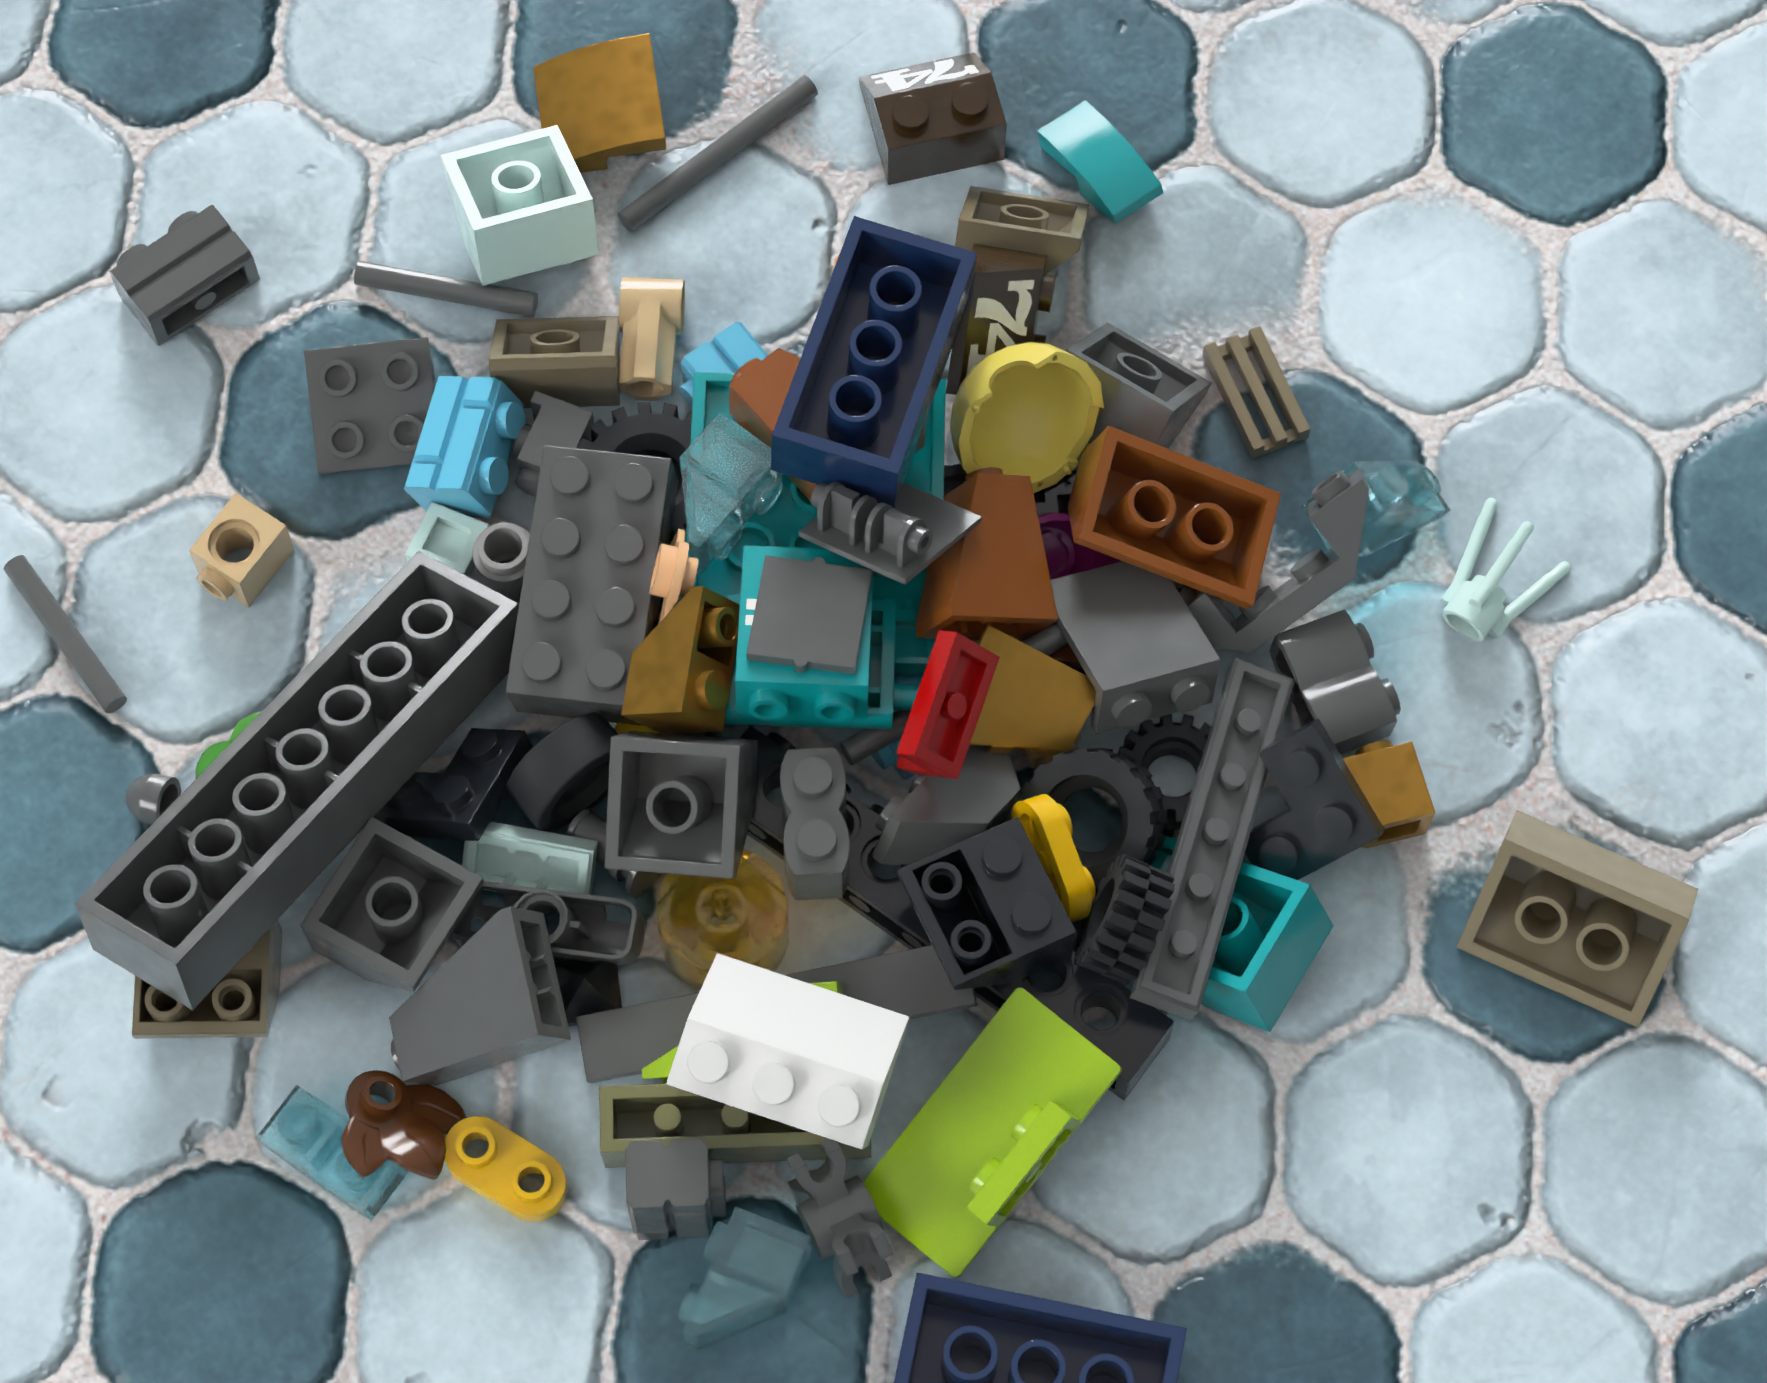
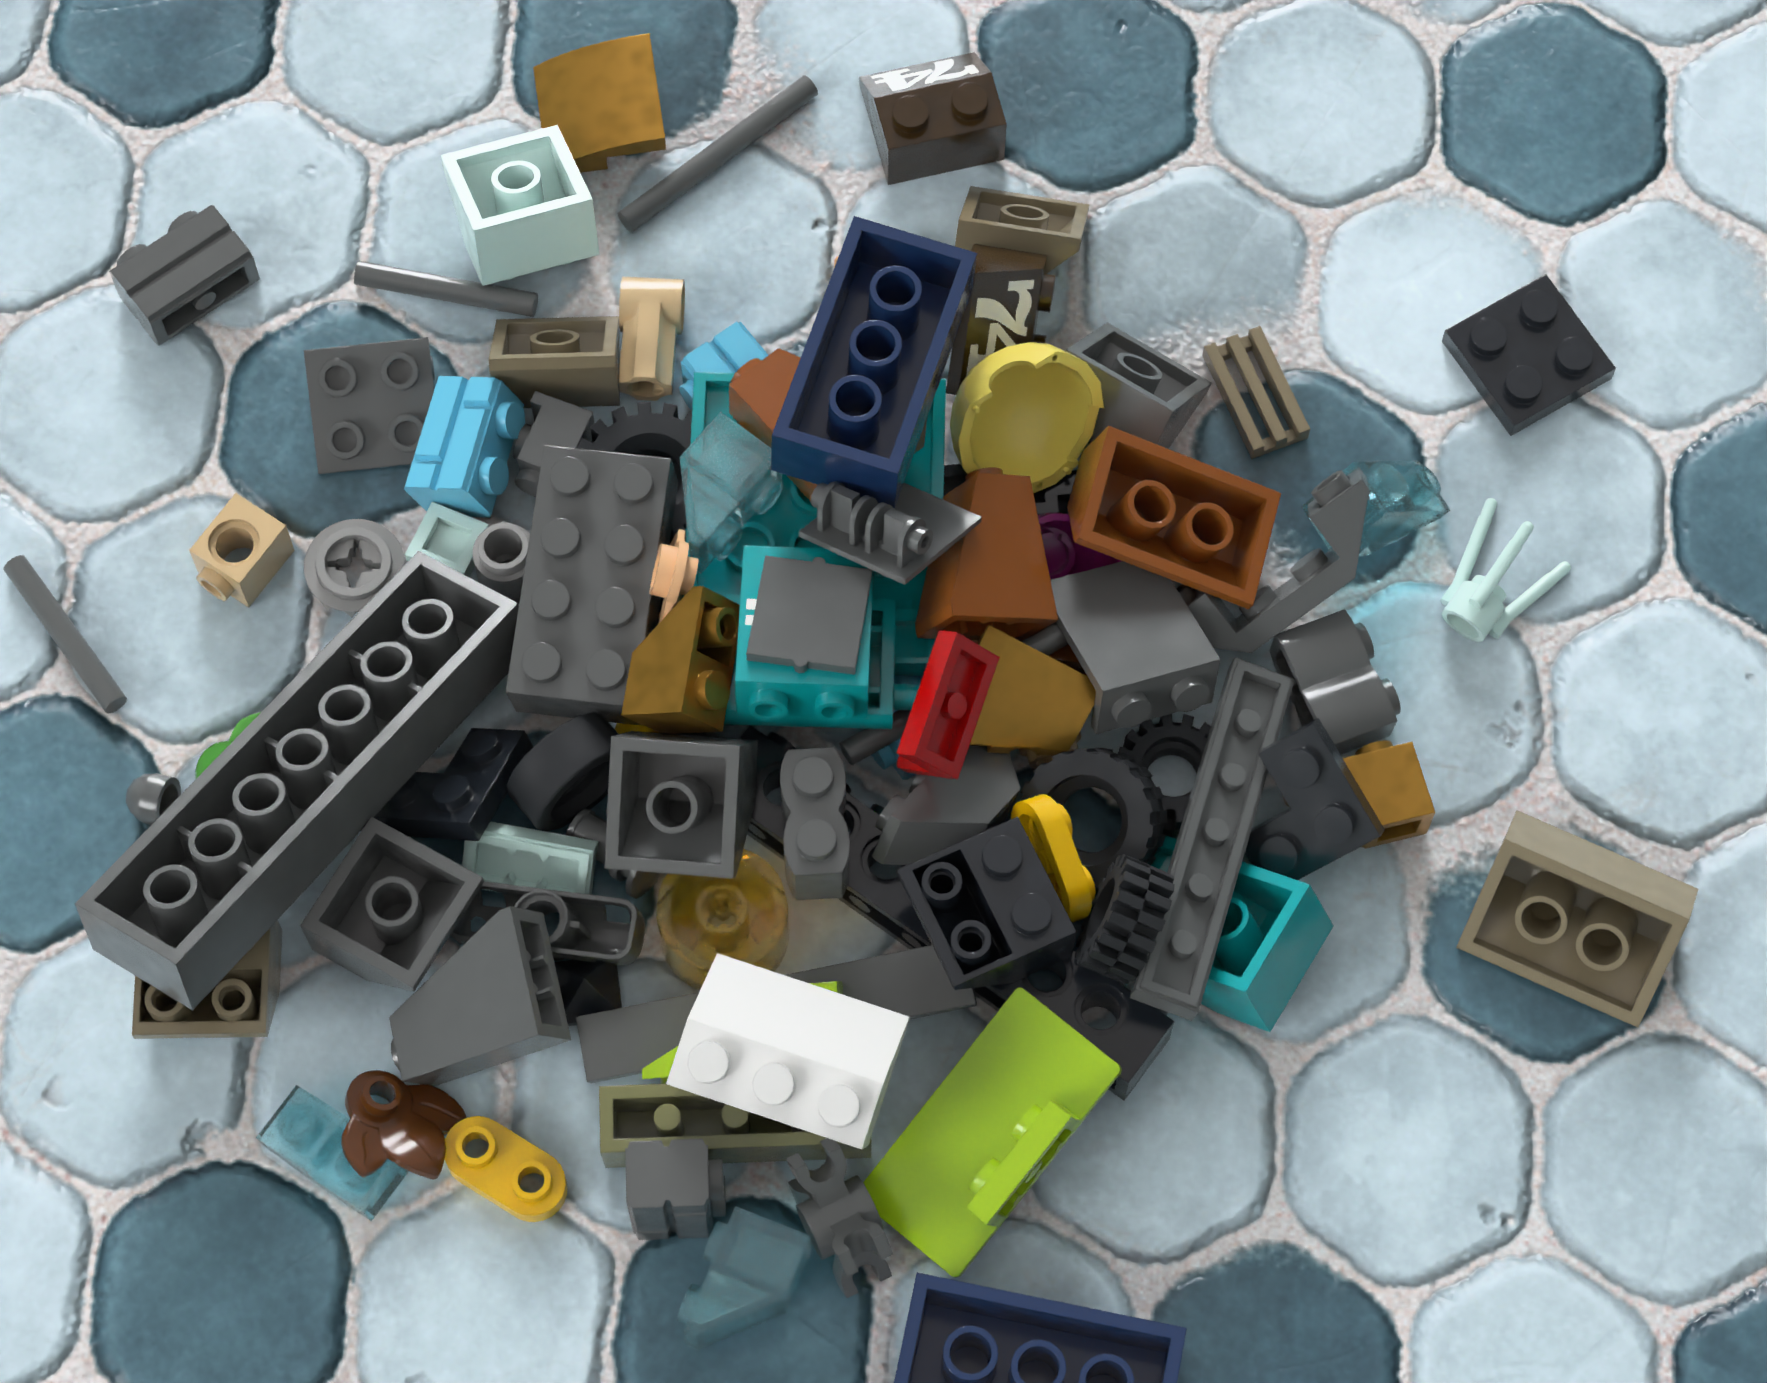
(335, 549): none -> light grey gear
(1101, 160): teal slope -> none
(1528, 354): none -> black plate

